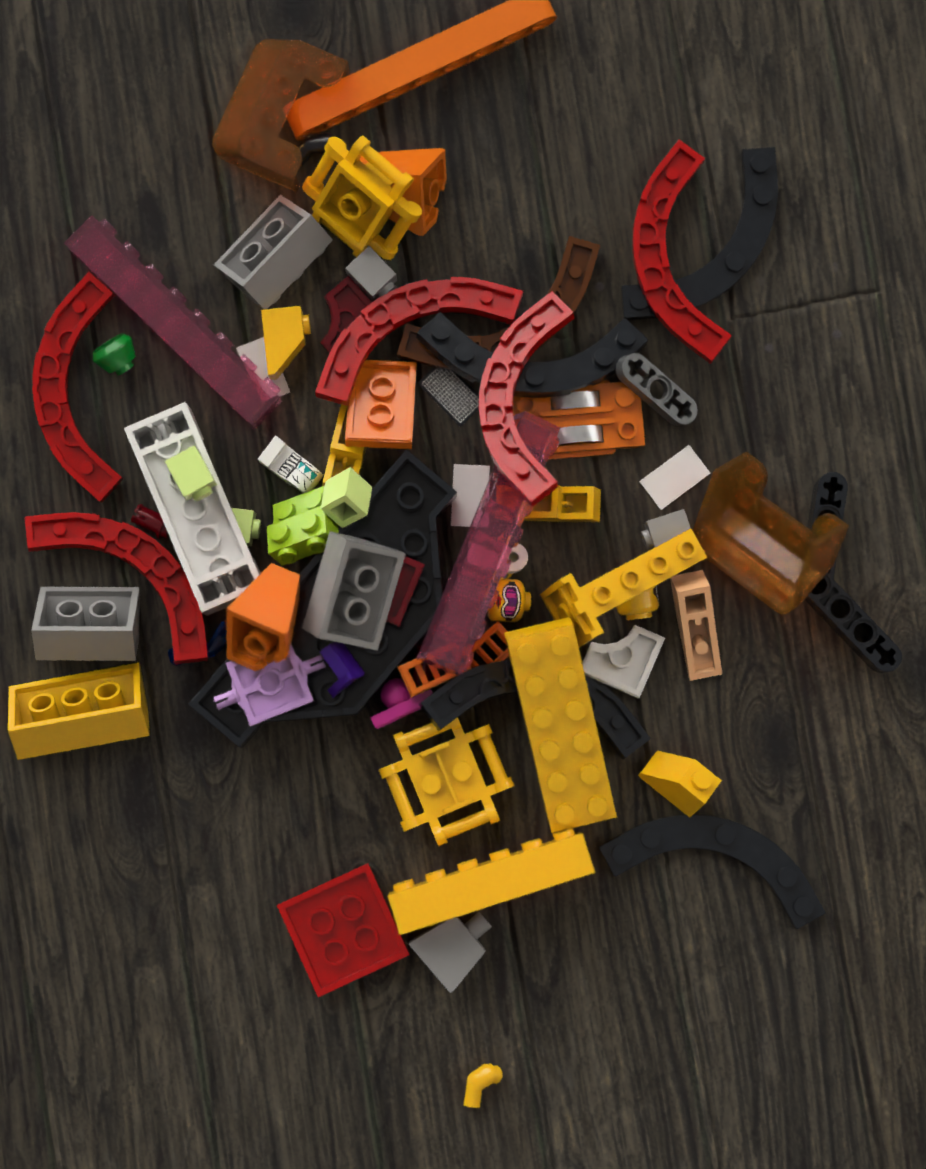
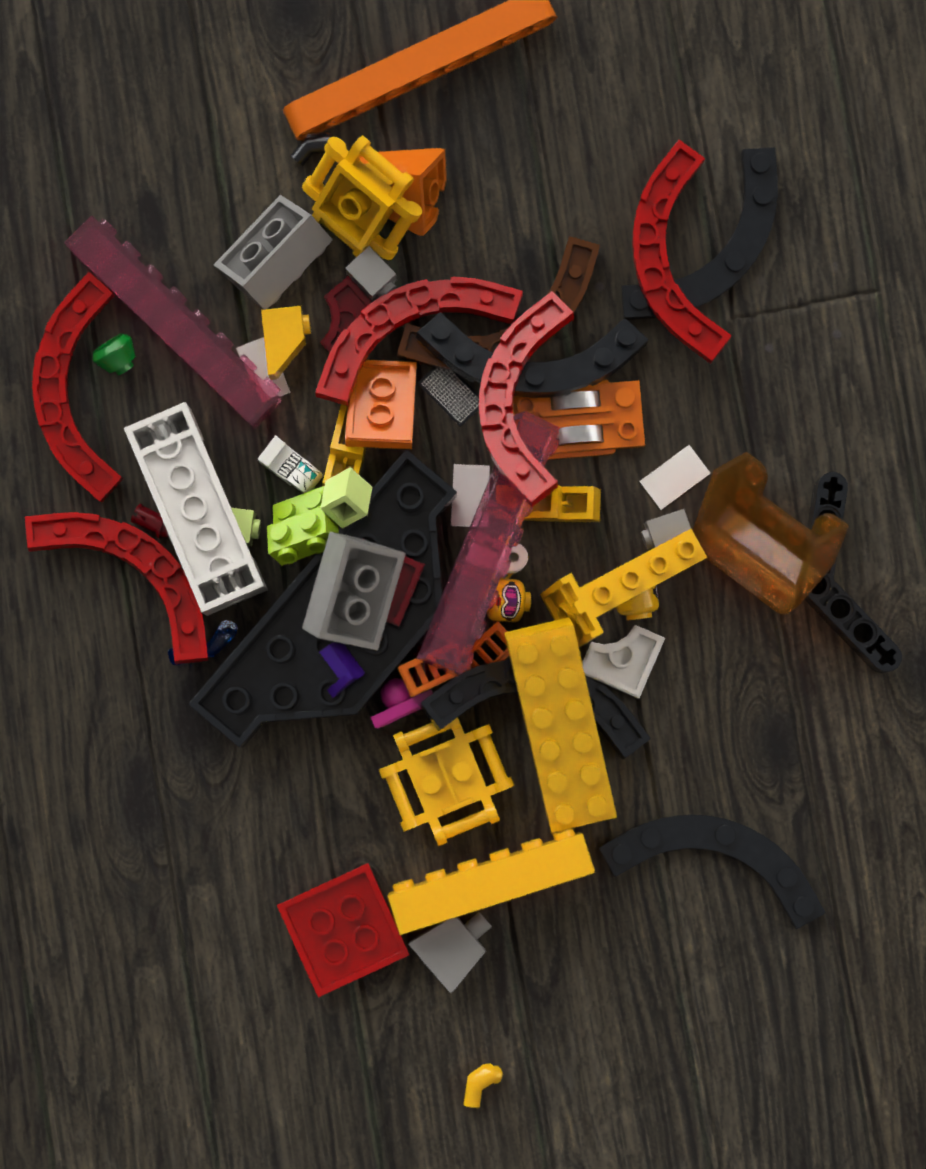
(77, 711): yellow slope -> none
(87, 623): light grey slope -> none
(191, 474): yellowish green brick -> none
(262, 104): clear orange windscreen -> none
(263, 619): orange slope -> none
(272, 689): lavender plate -> none
(645, 367): dark grey beam -> none
(680, 780): yellow slope -> none
(696, 624): light nougat slope -> none

